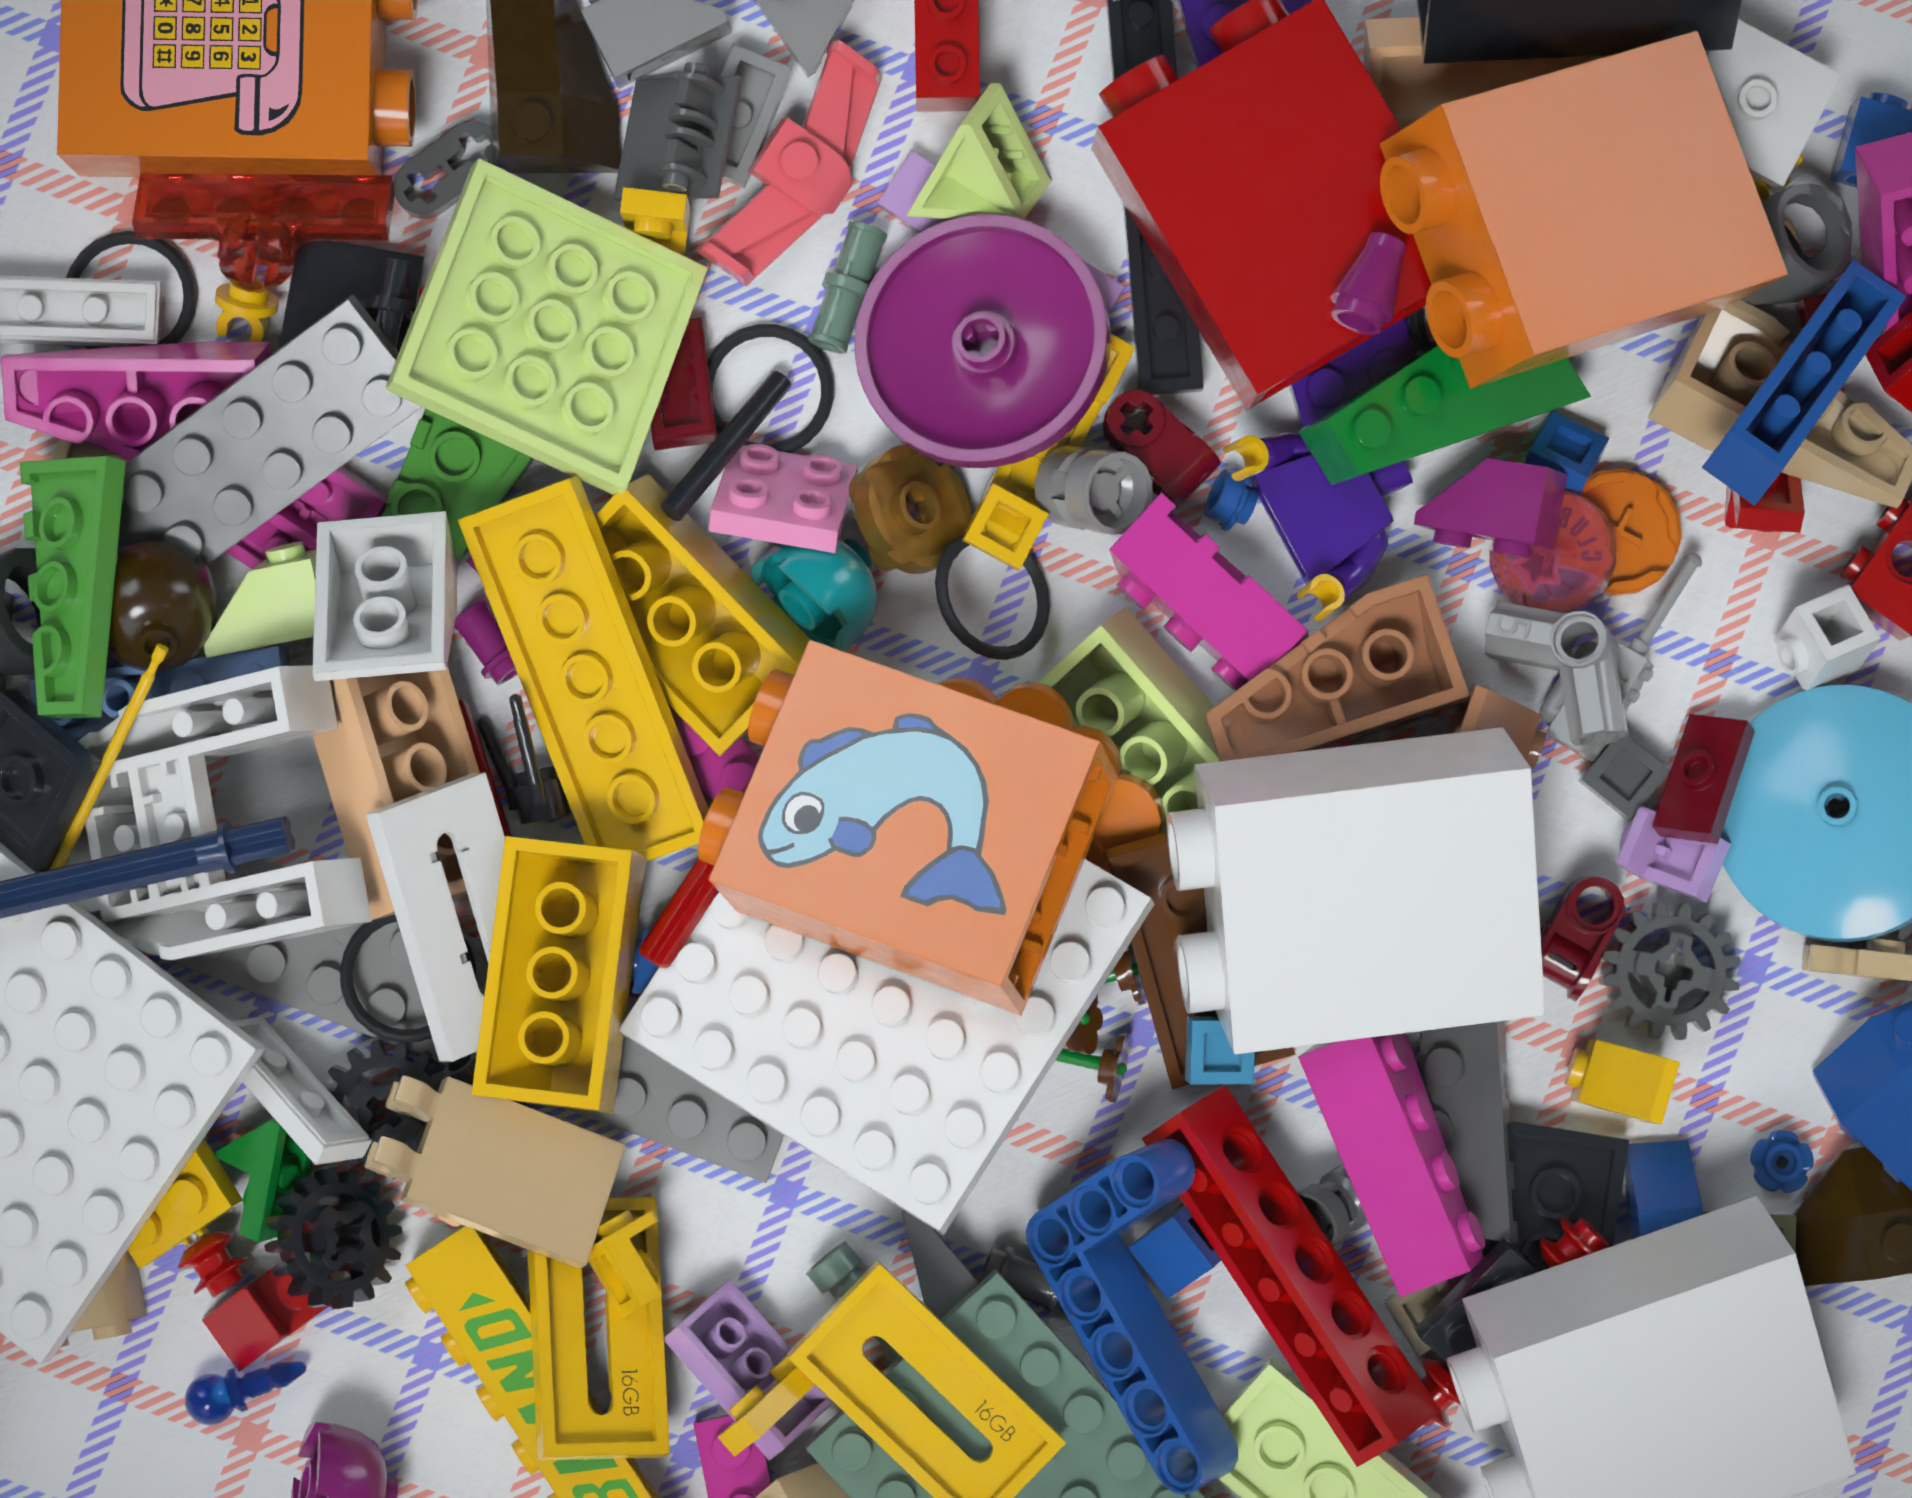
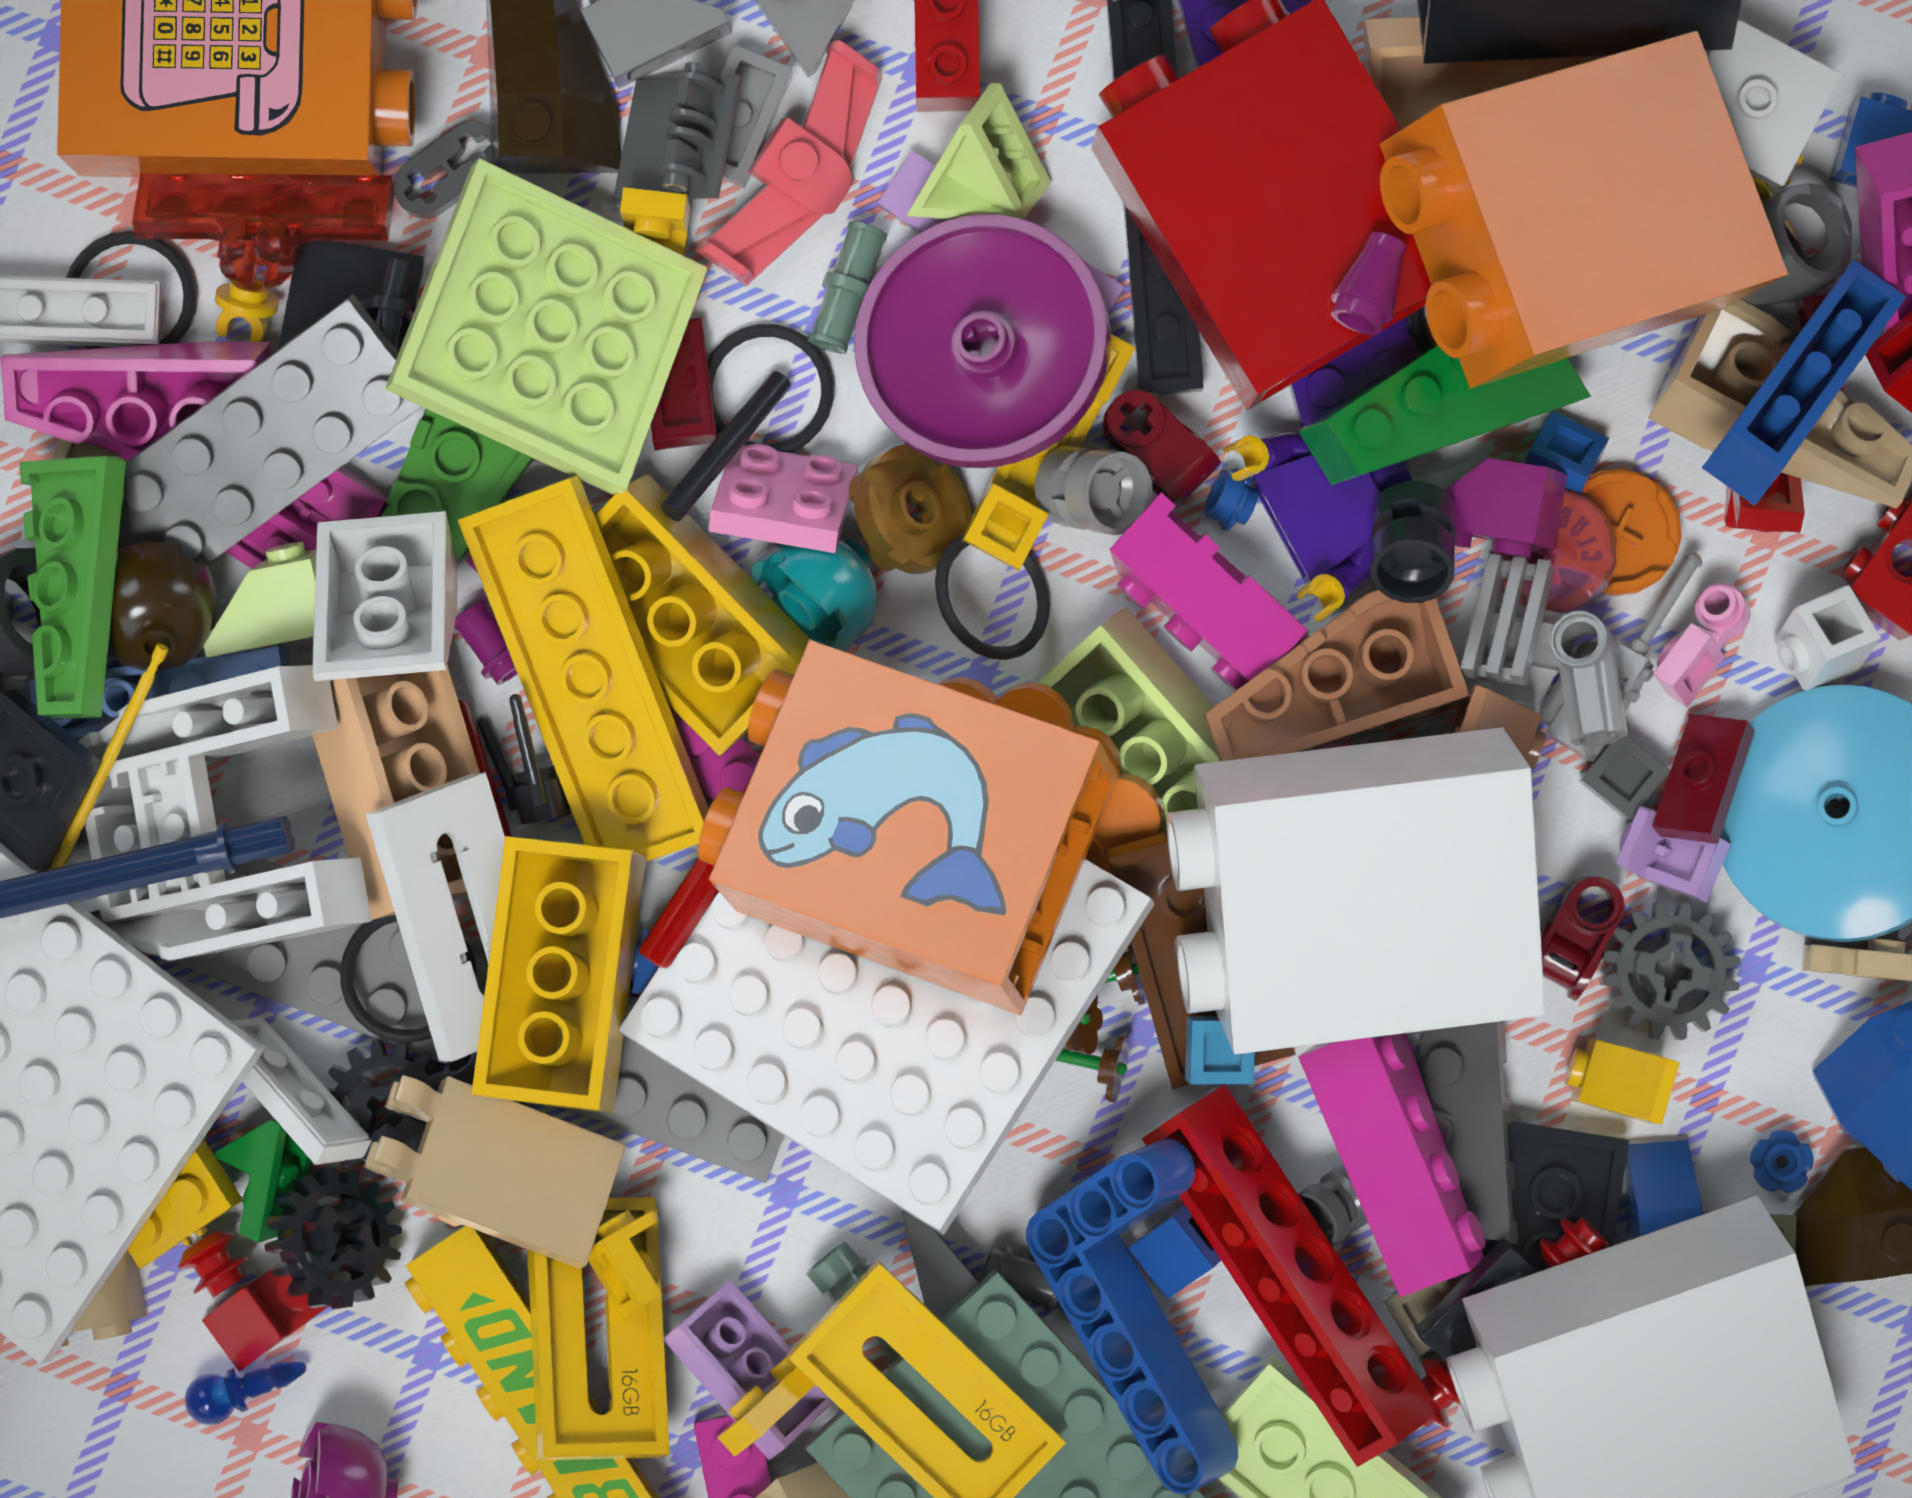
(1413, 542): none -> black wheel
(1516, 572): none -> light grey tile
(1693, 658): none -> bright pink plate

